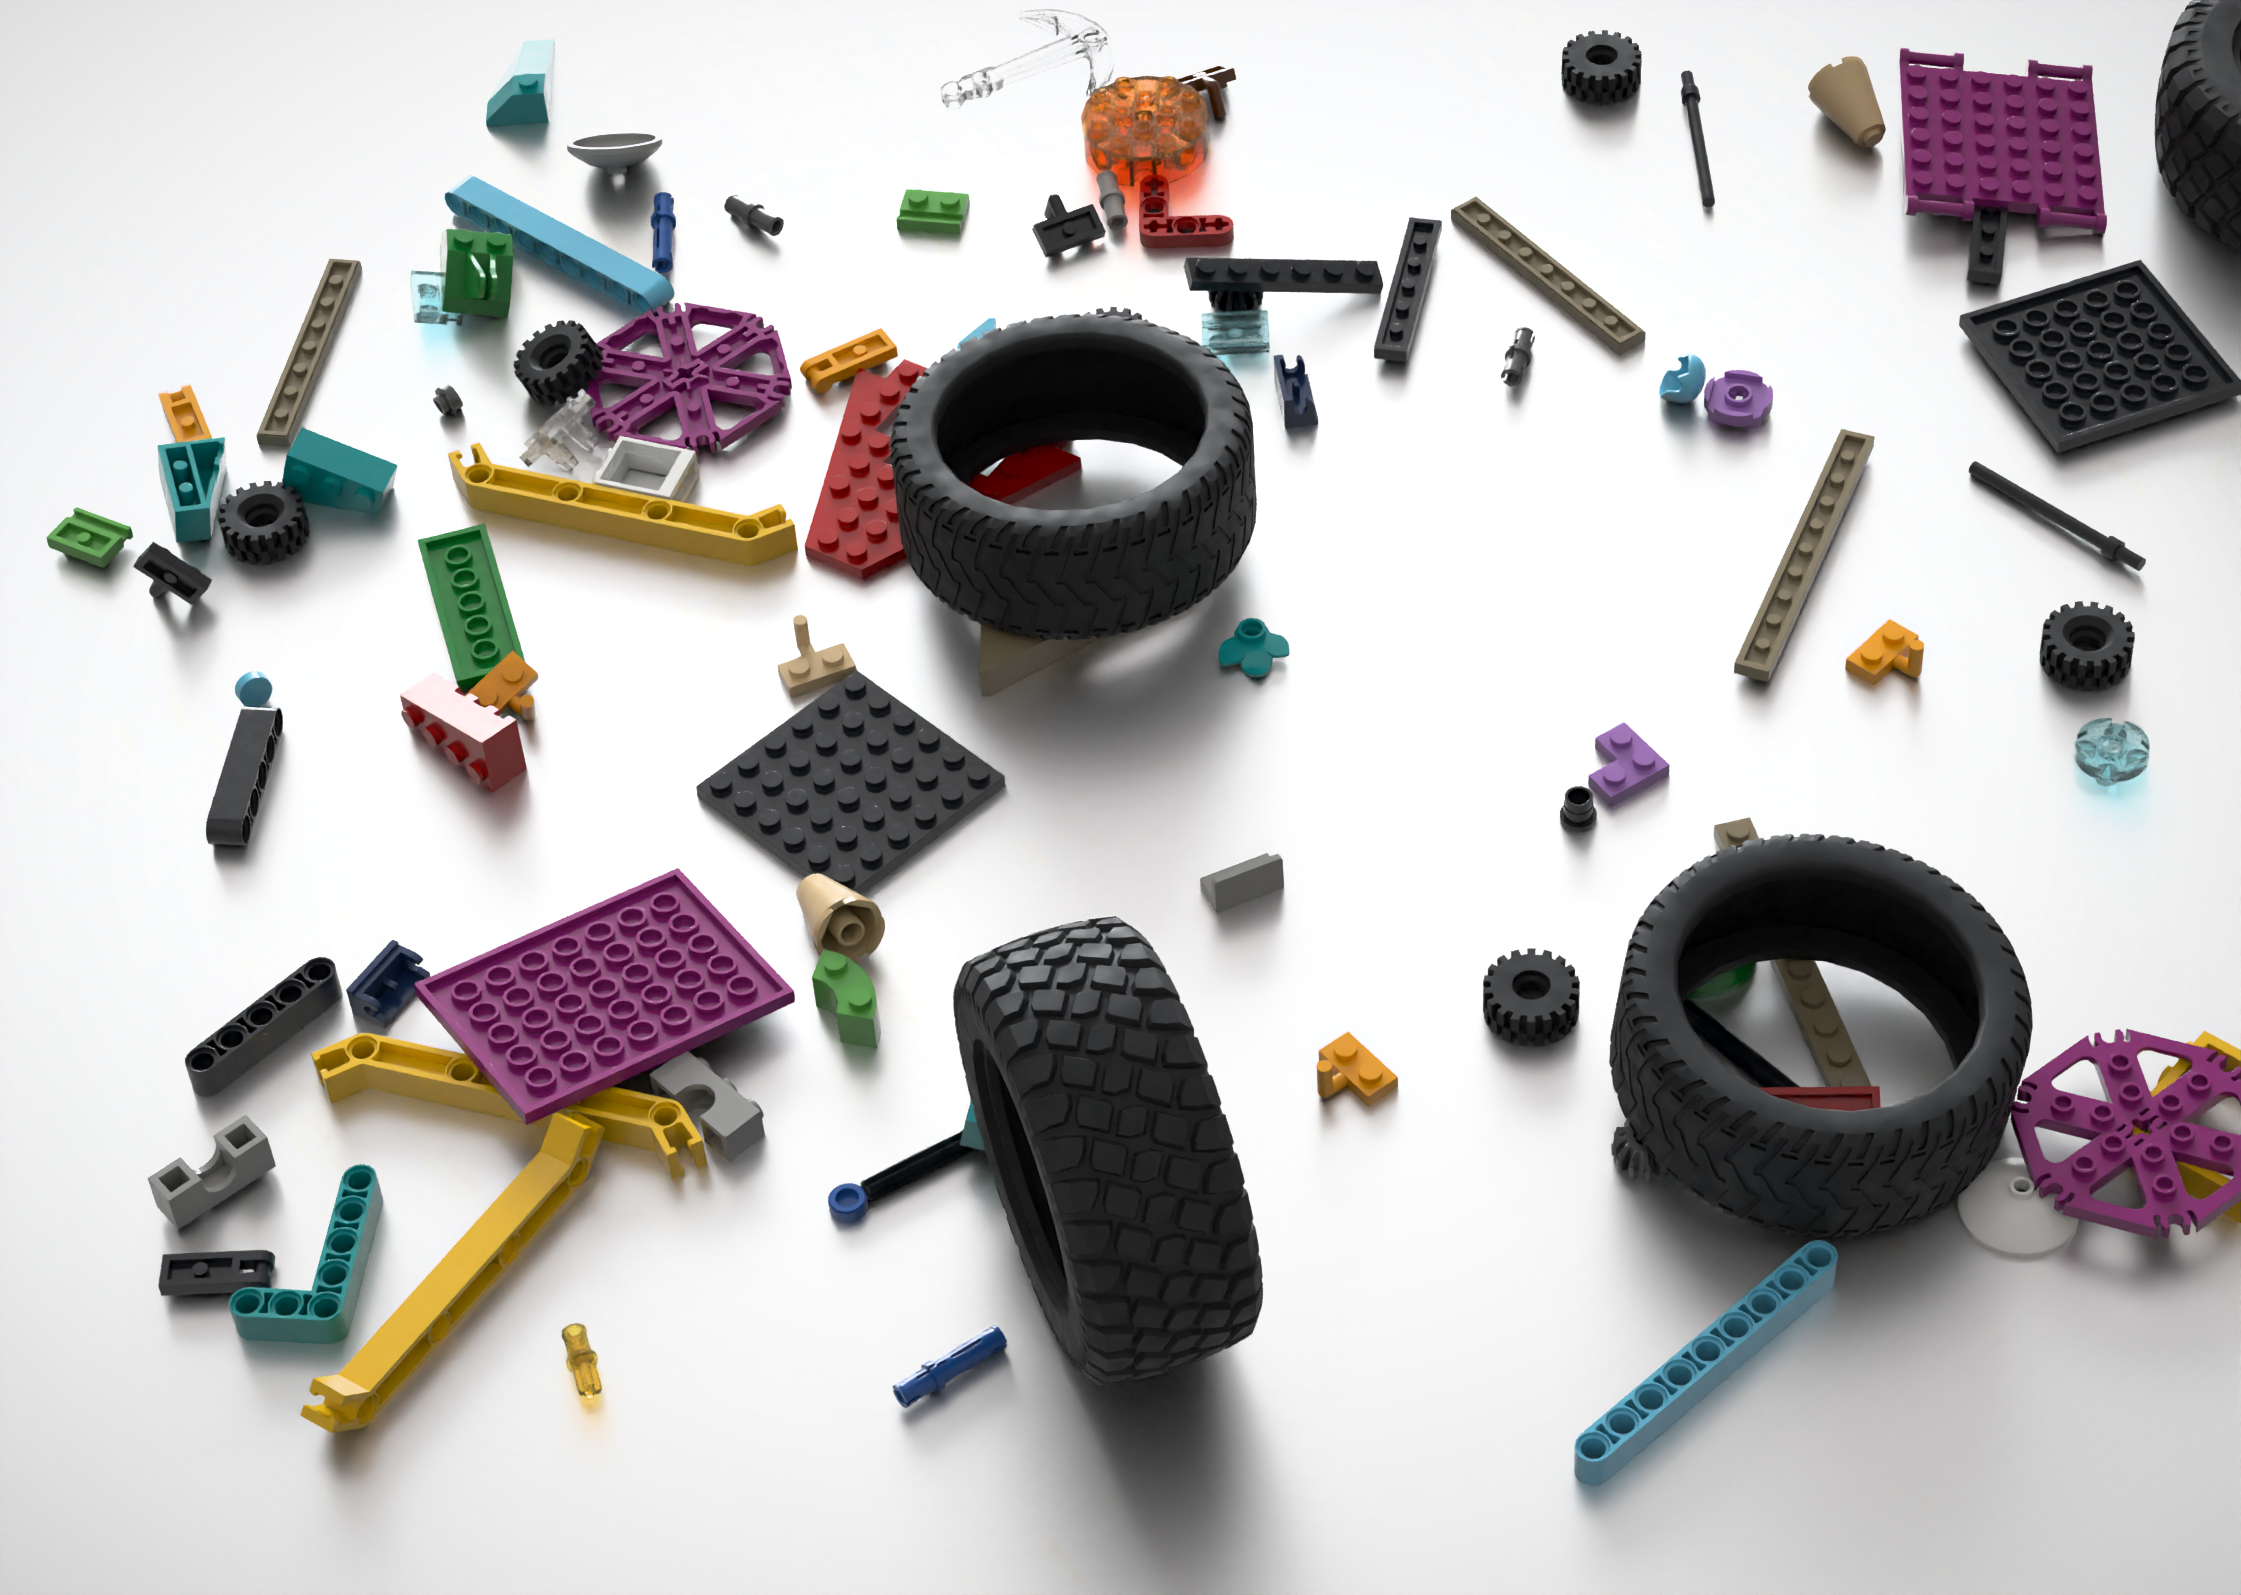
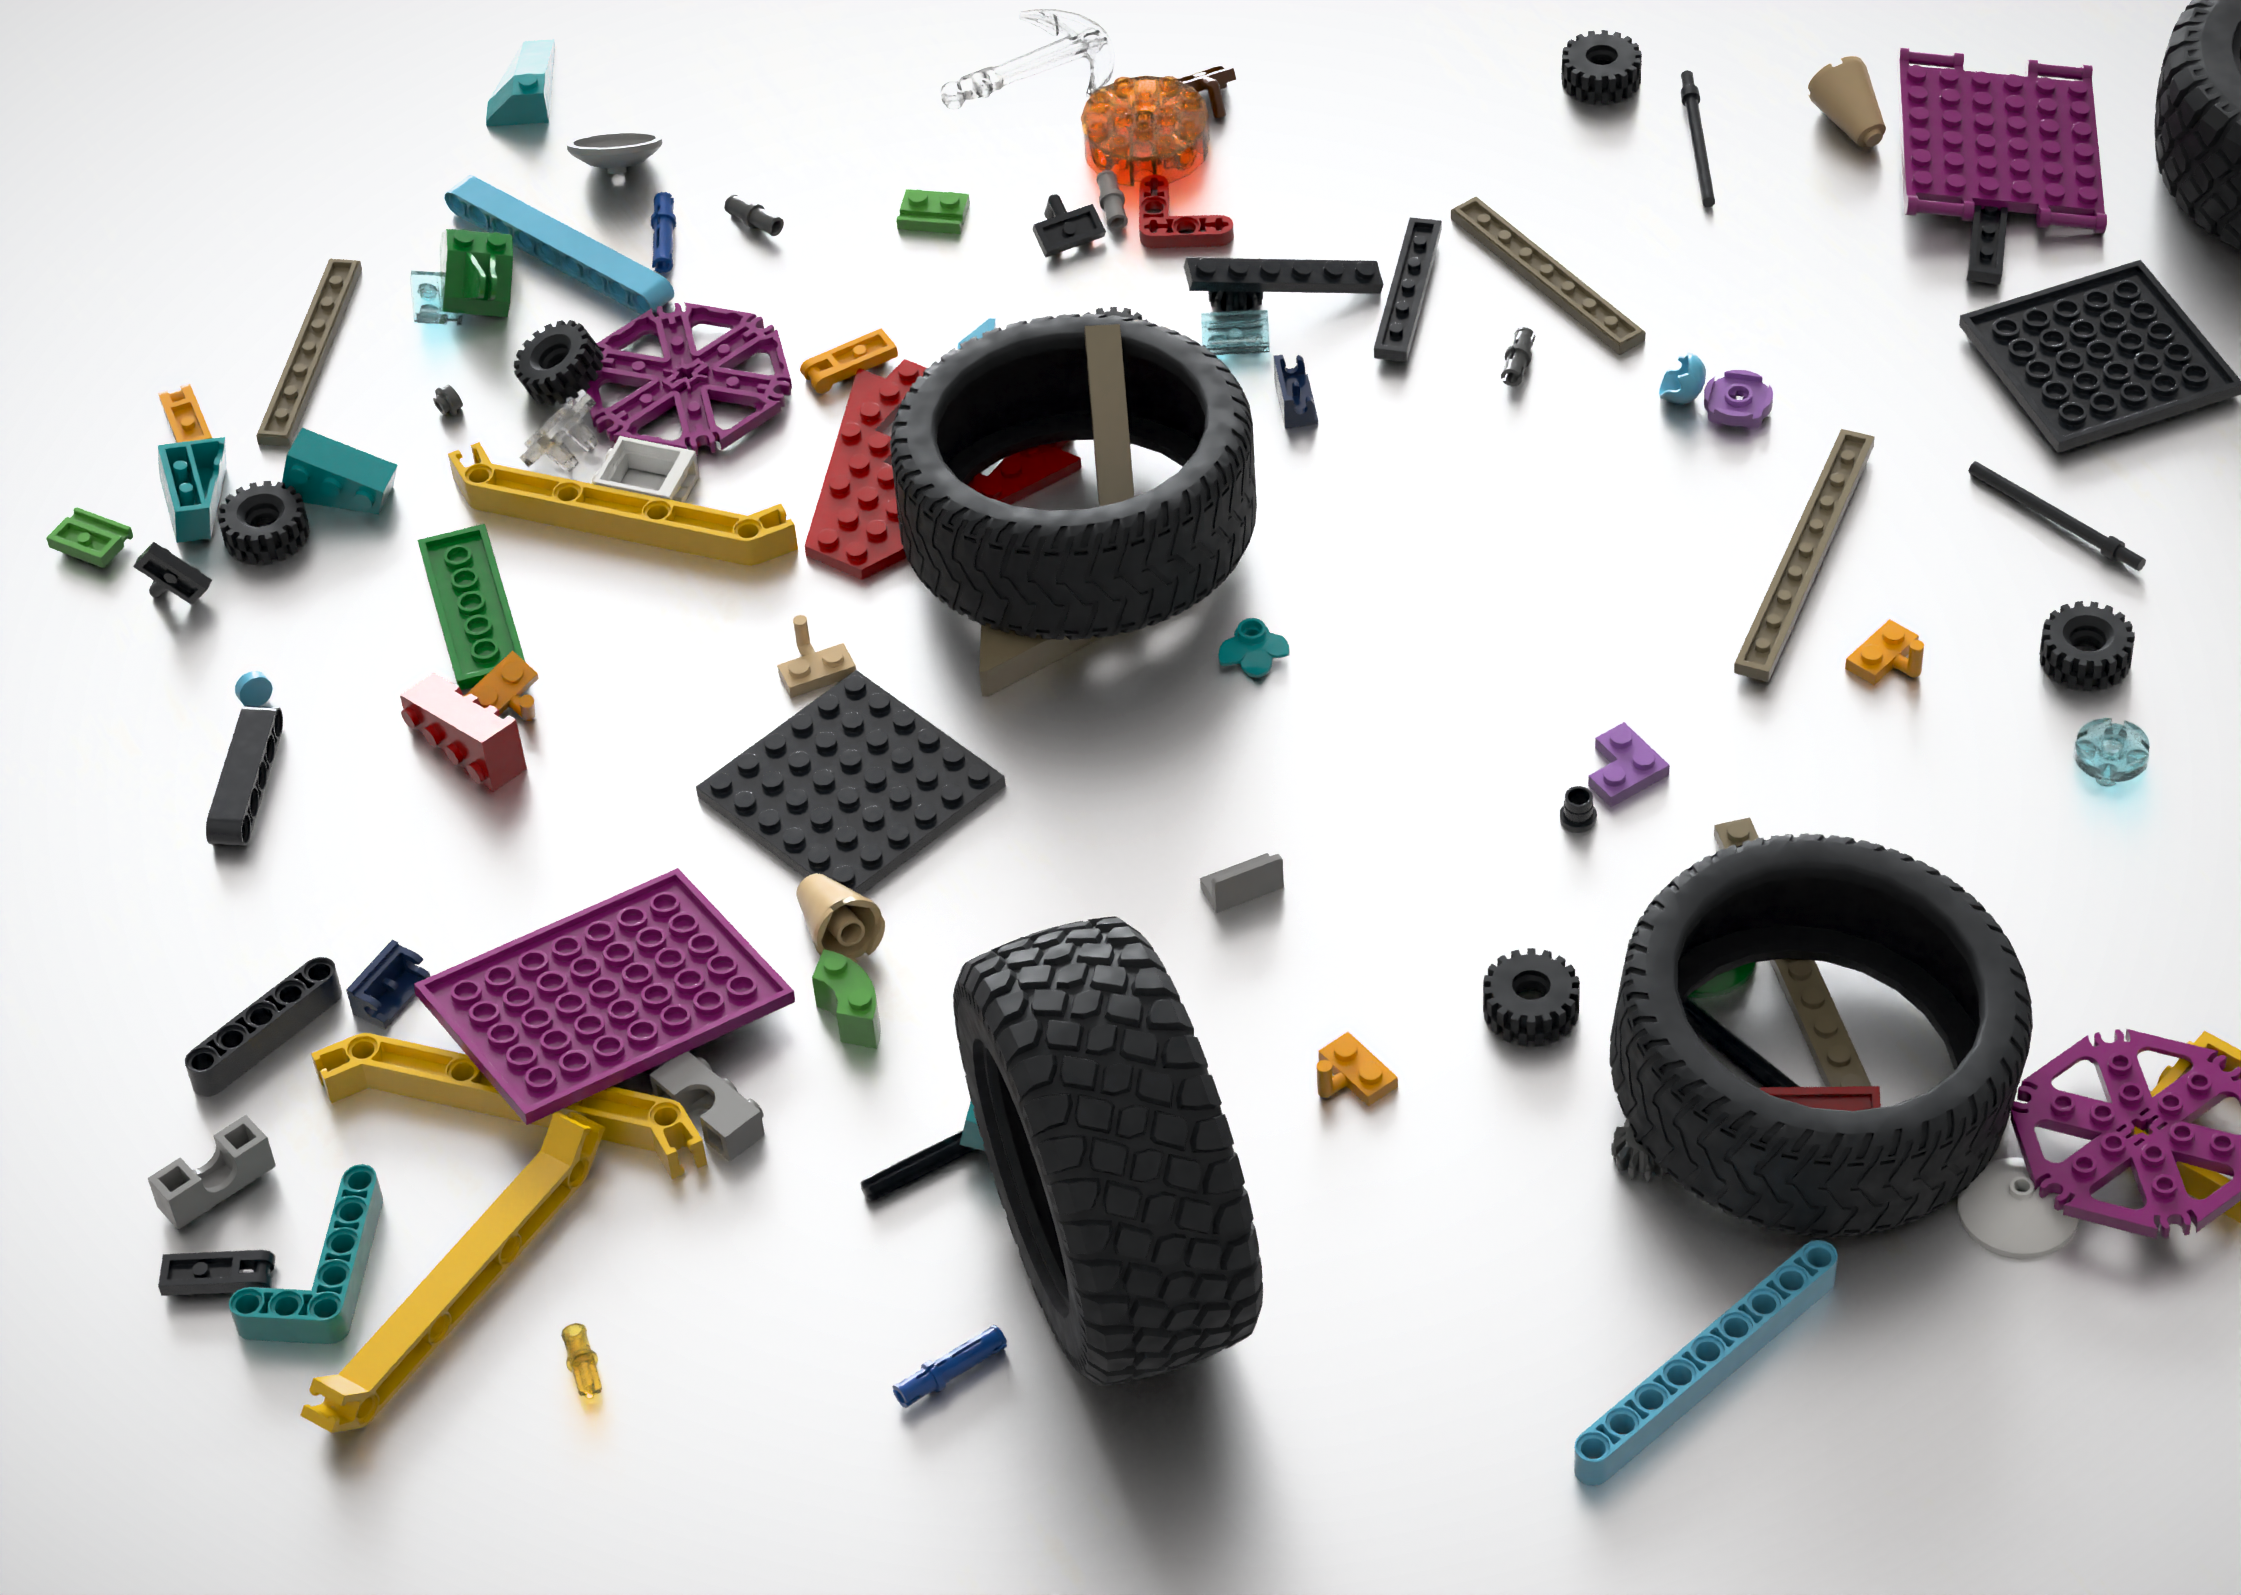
(848, 1203): blue tile -> none
(1109, 413): none -> dark tan tile

